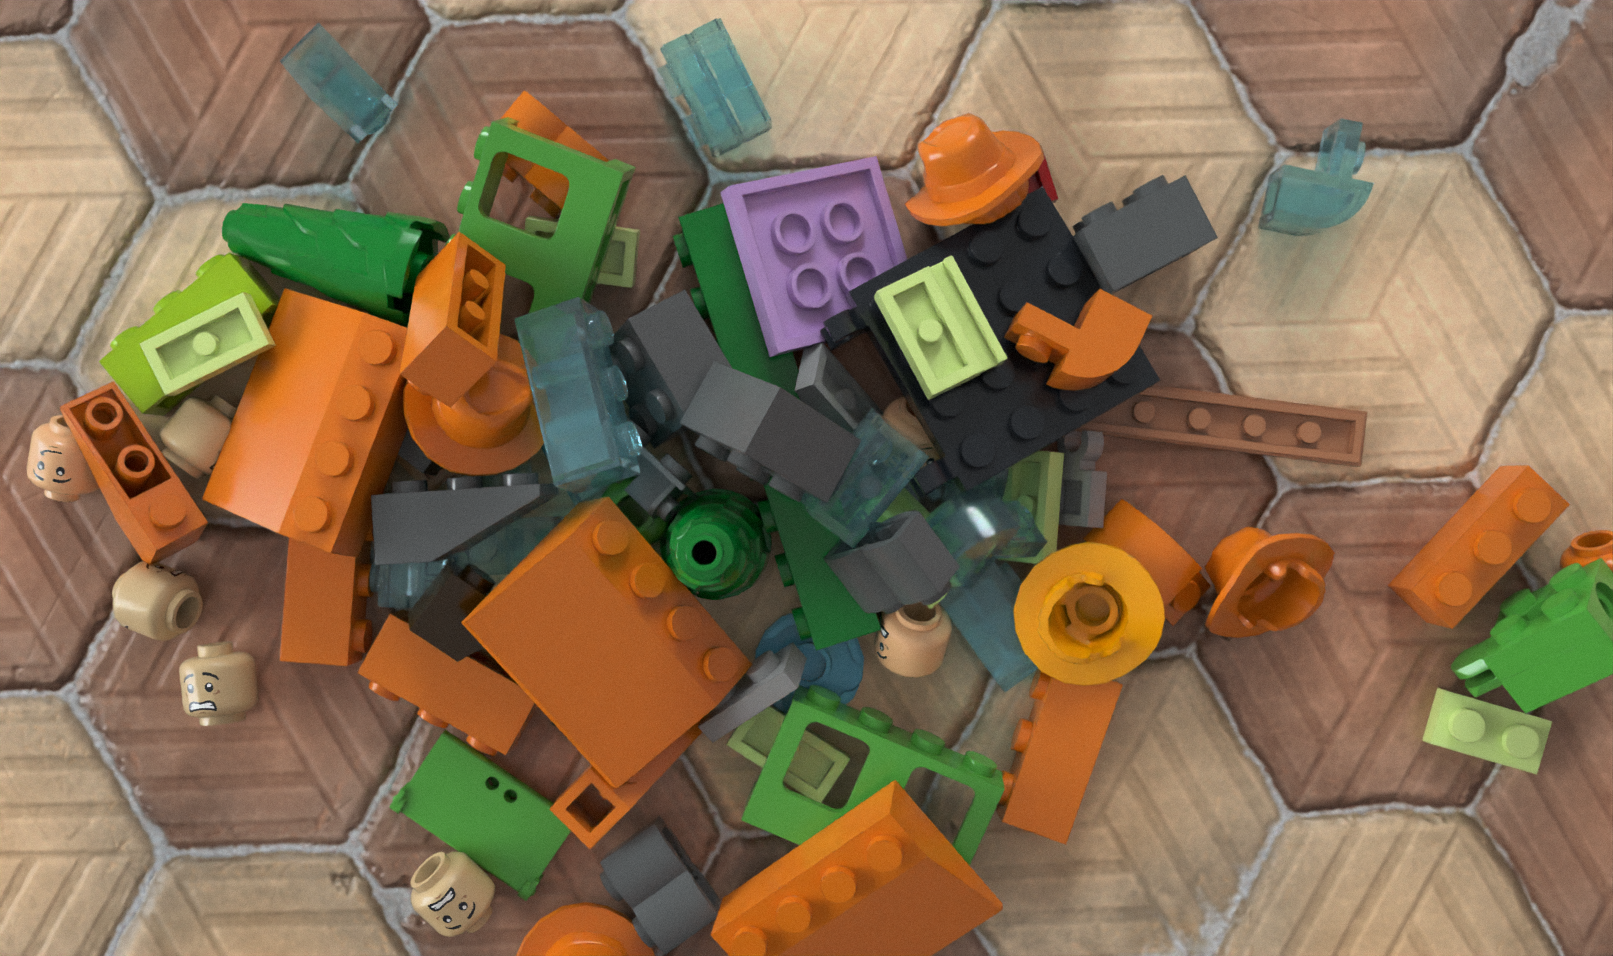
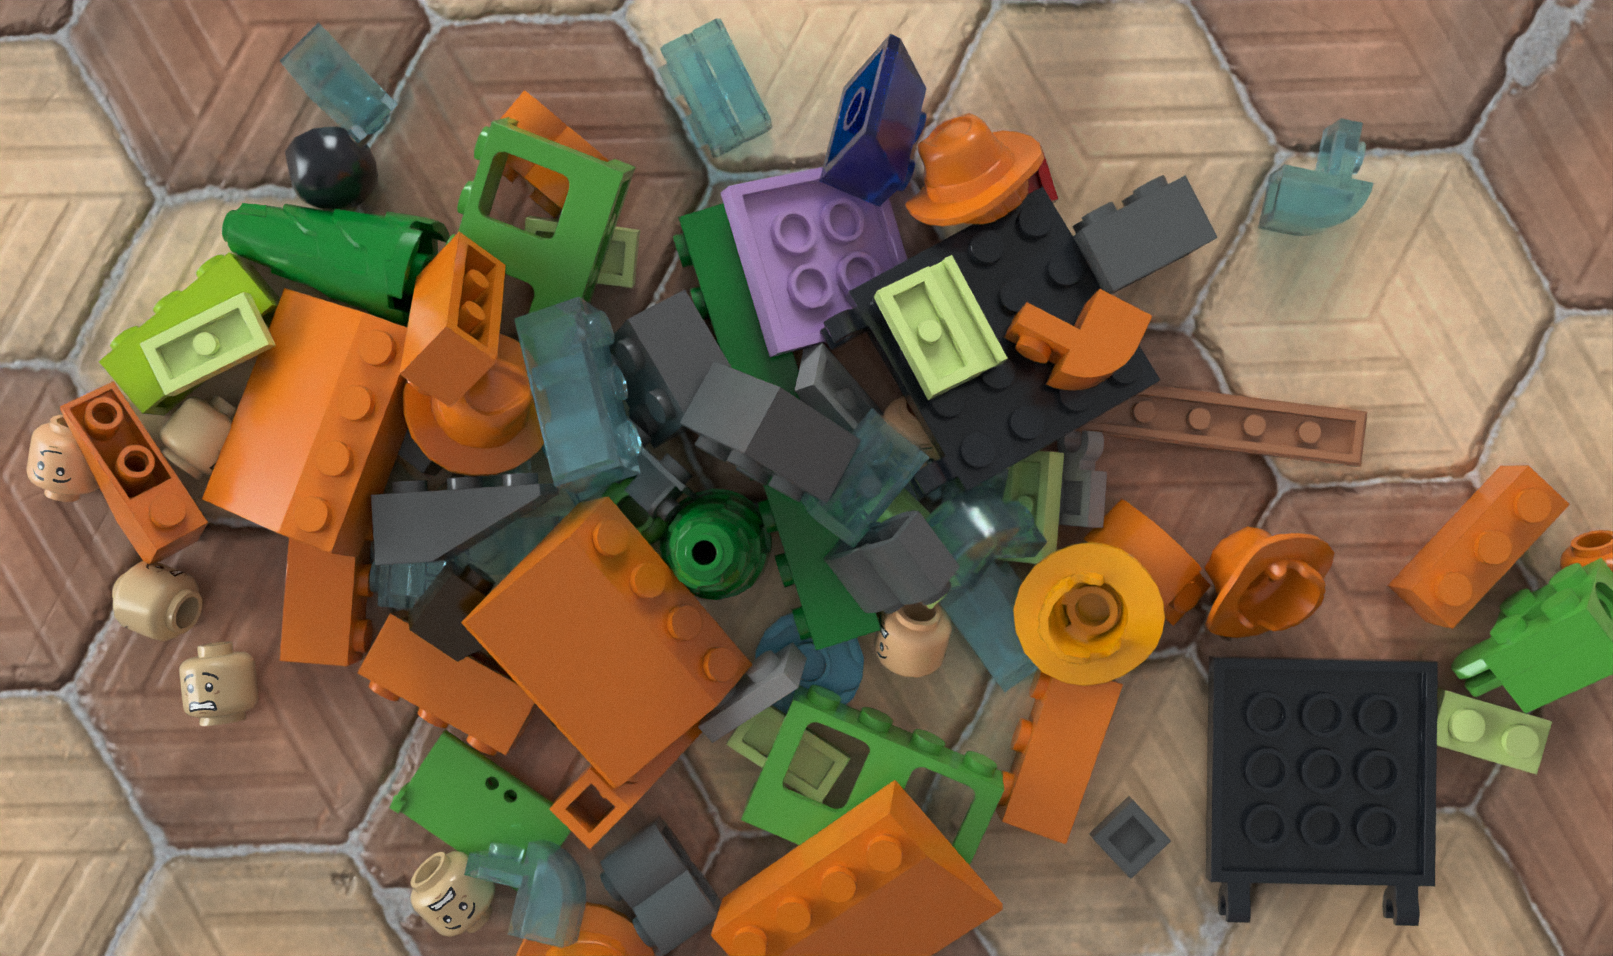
(331, 169): none -> black hair
(549, 889): none -> clear light blue brick
(877, 126): none -> clear blue slope
(1129, 837): none -> dark grey plate
(1321, 777): none -> black plate

